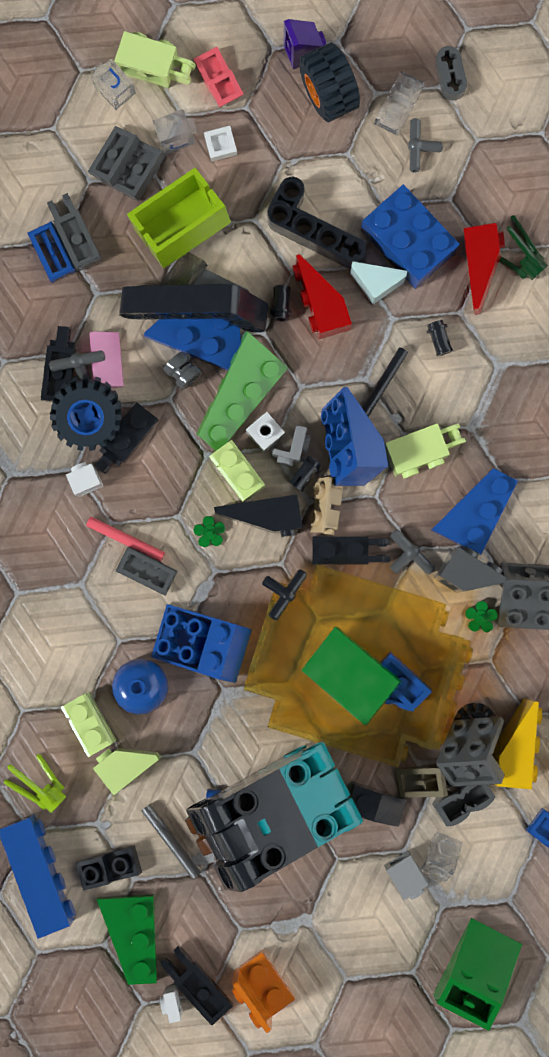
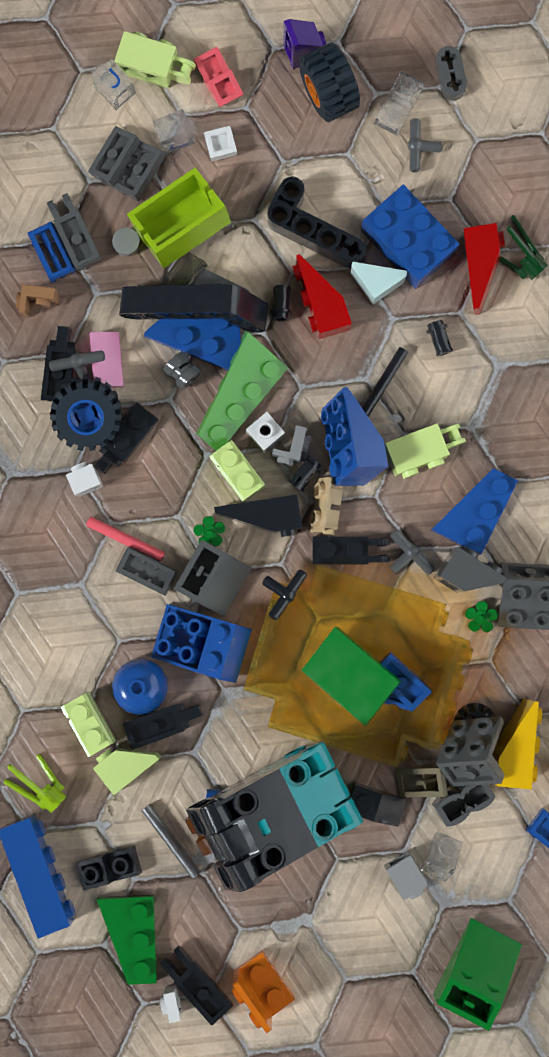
(41, 296): none -> medium nougat bracket
(126, 242): none -> light grey tile
(160, 724): none -> black hinge
(212, 578): none -> dark grey slope

